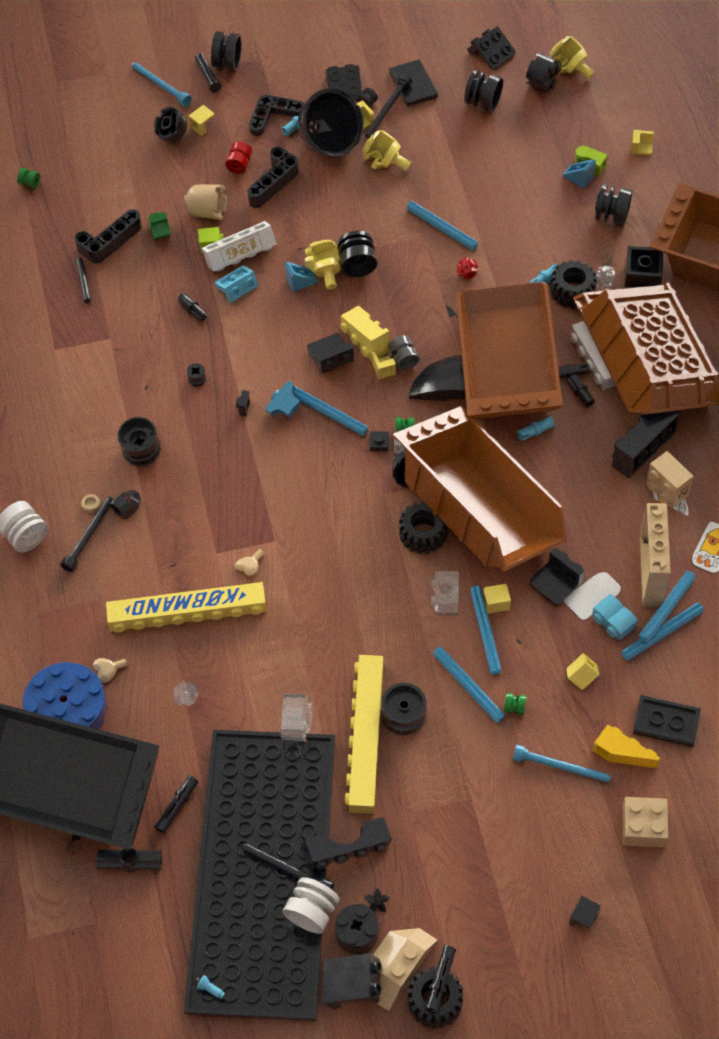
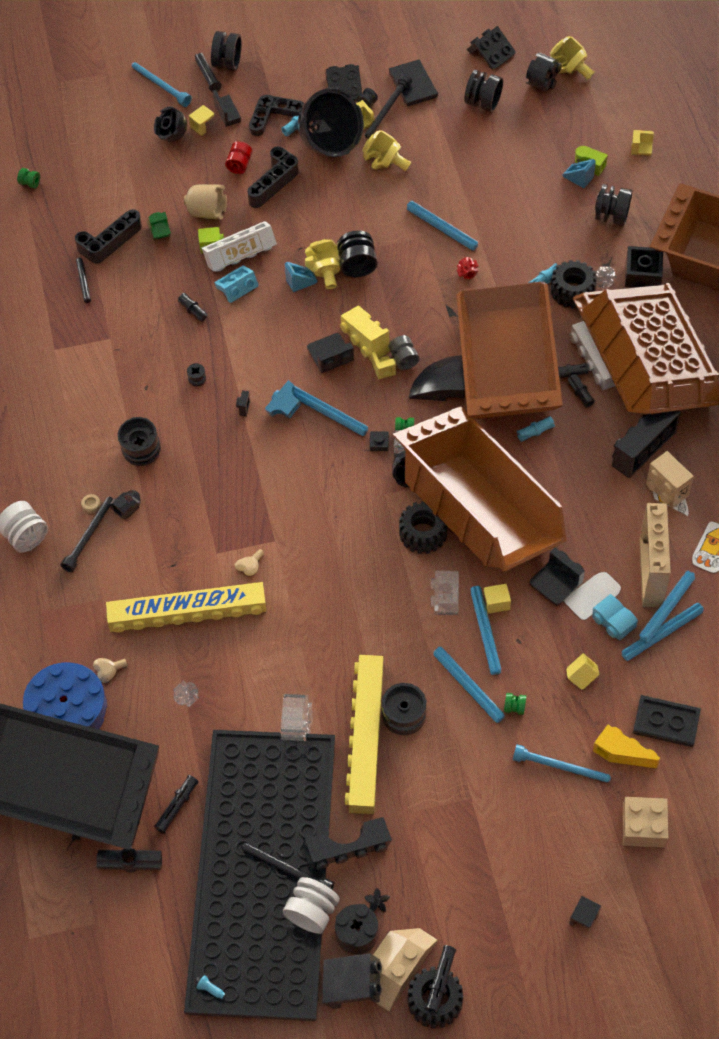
(226, 109): none -> black panel

